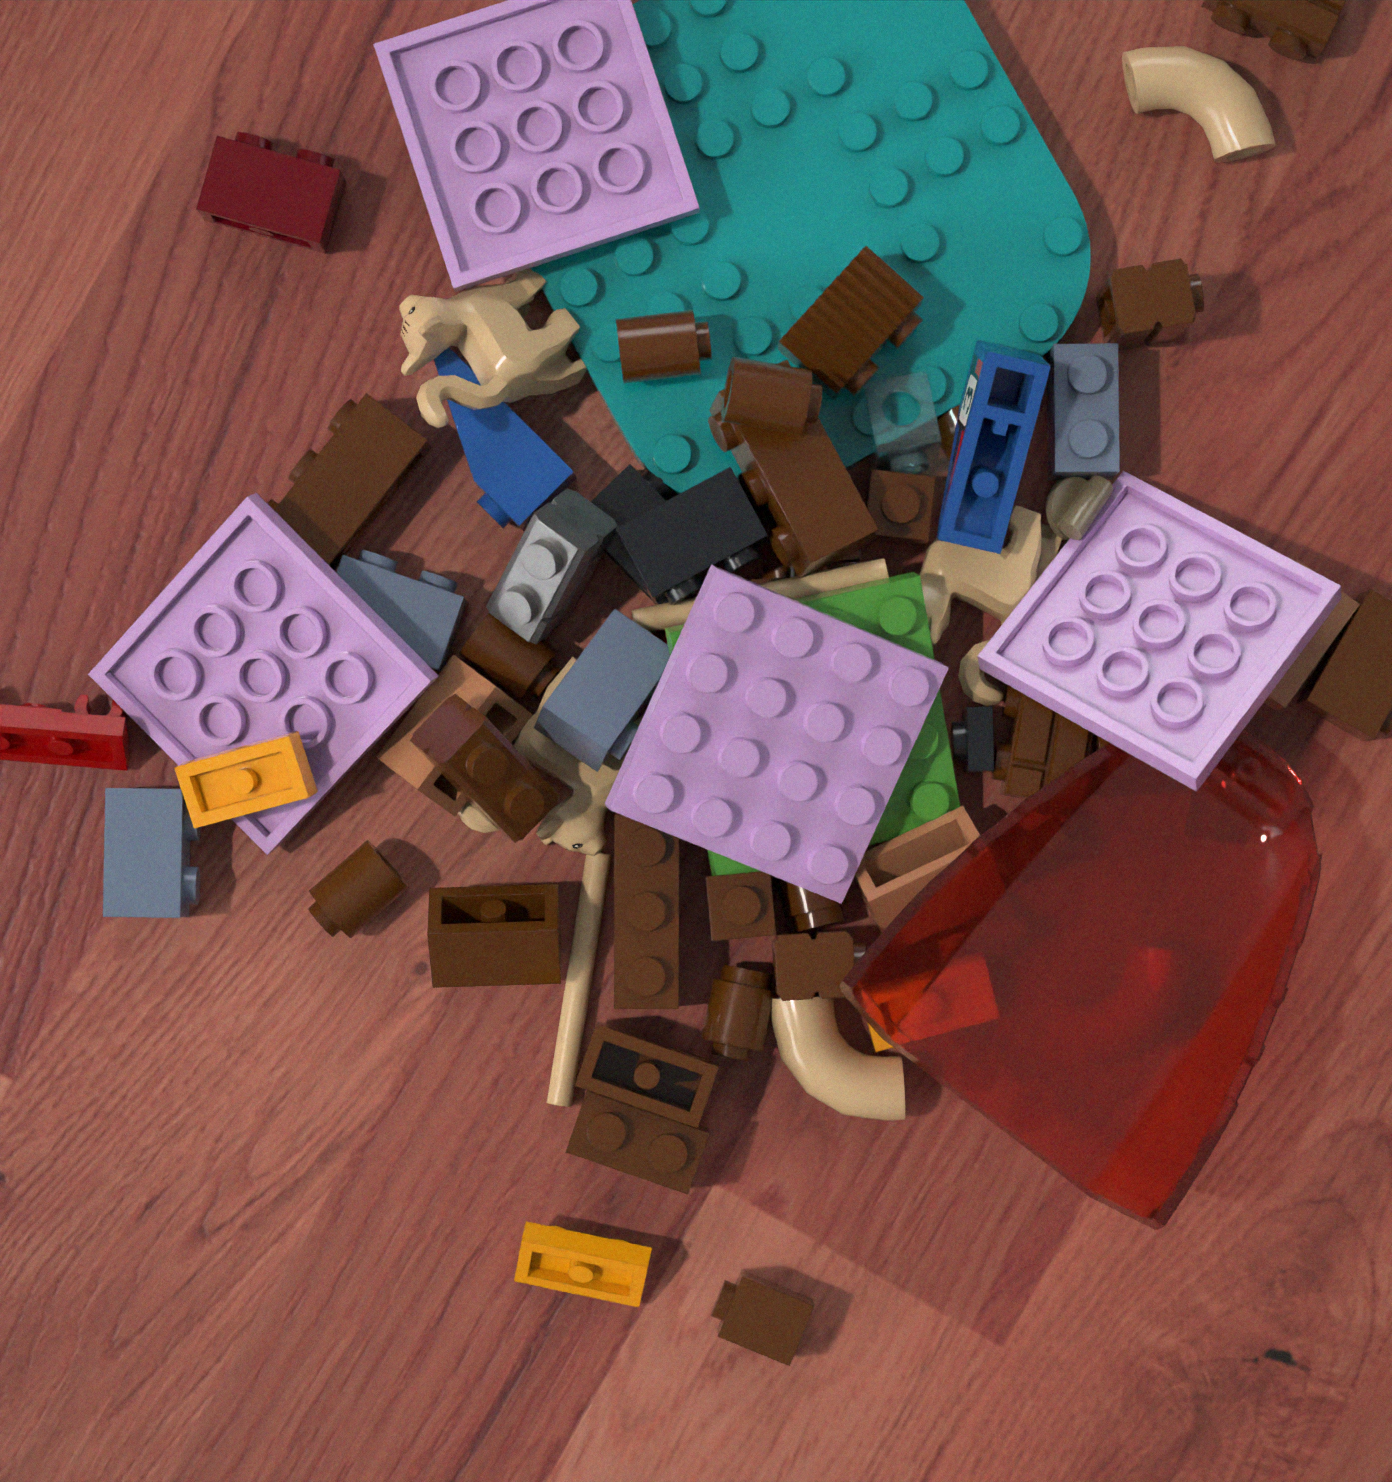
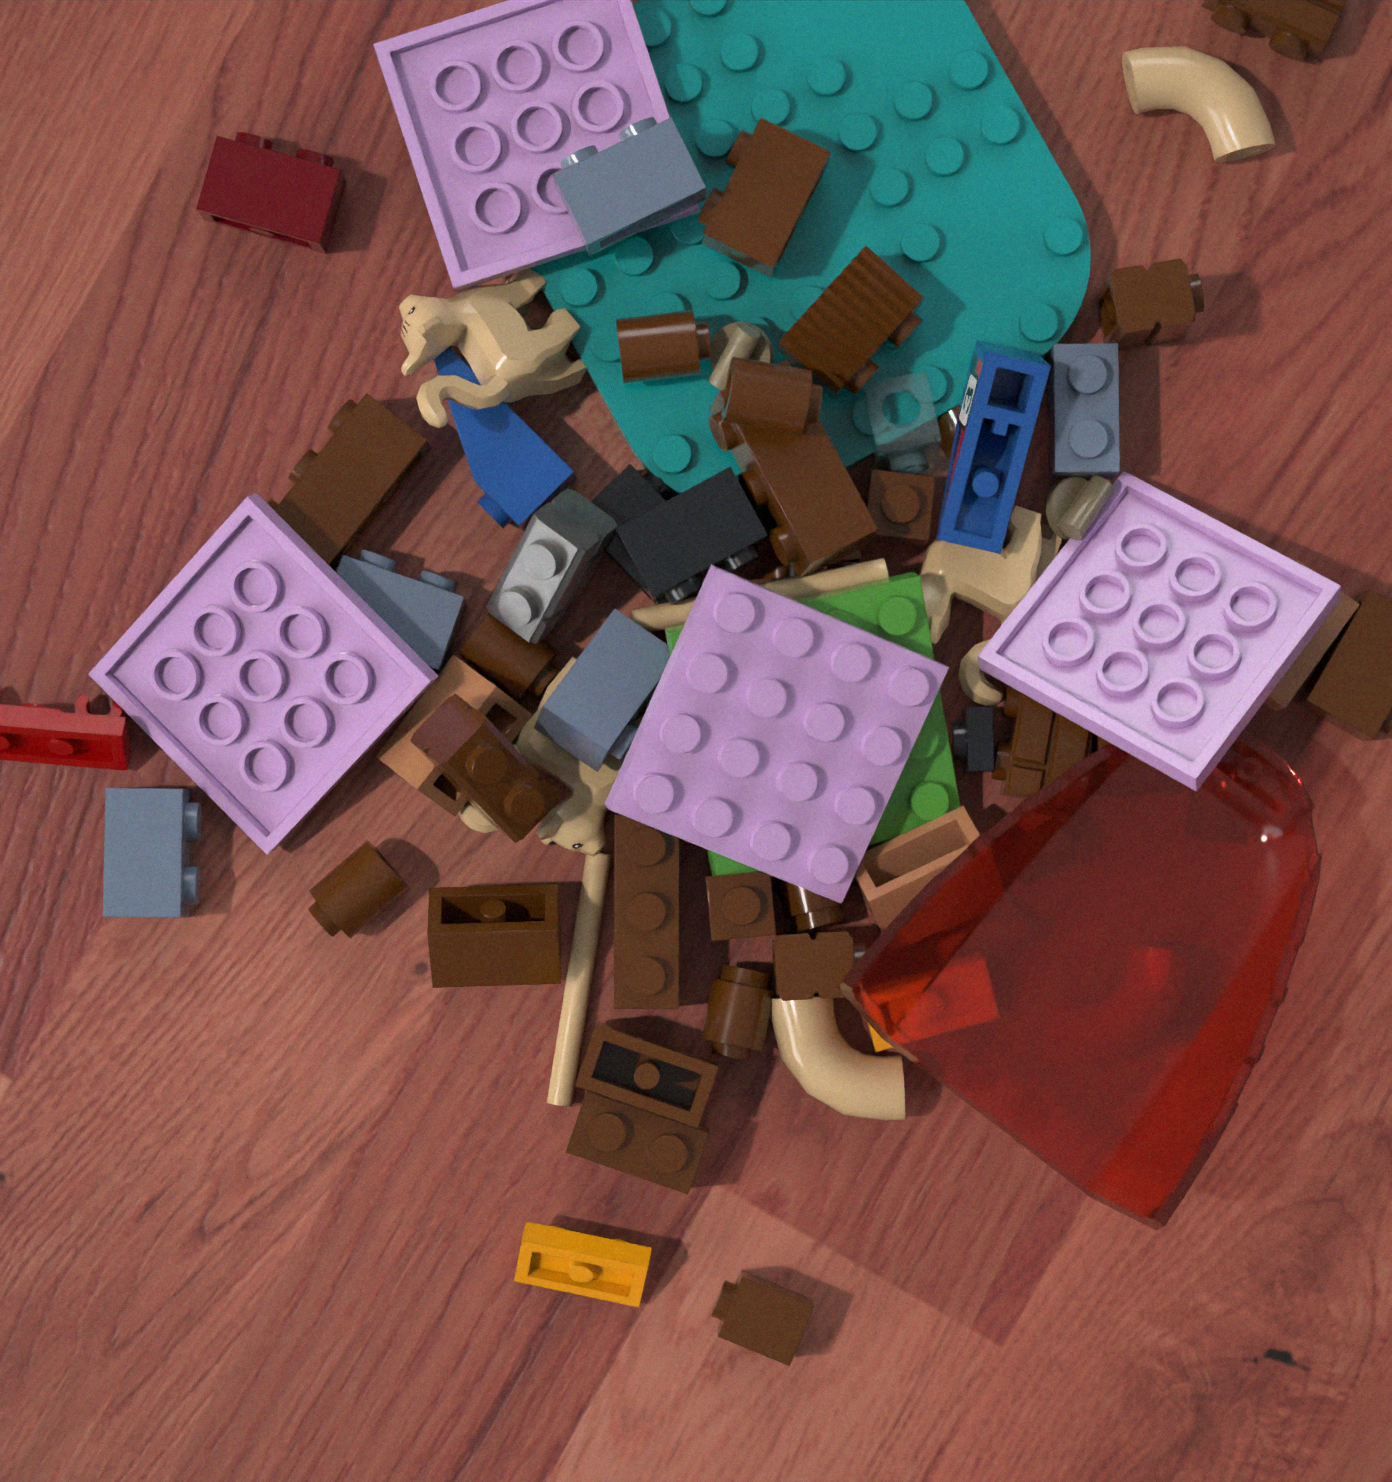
(246, 779): light orange plate -> none
(629, 183): none -> sand blue brick
(741, 341): none -> dark tan plate
(764, 196): none -> reddish brown brick

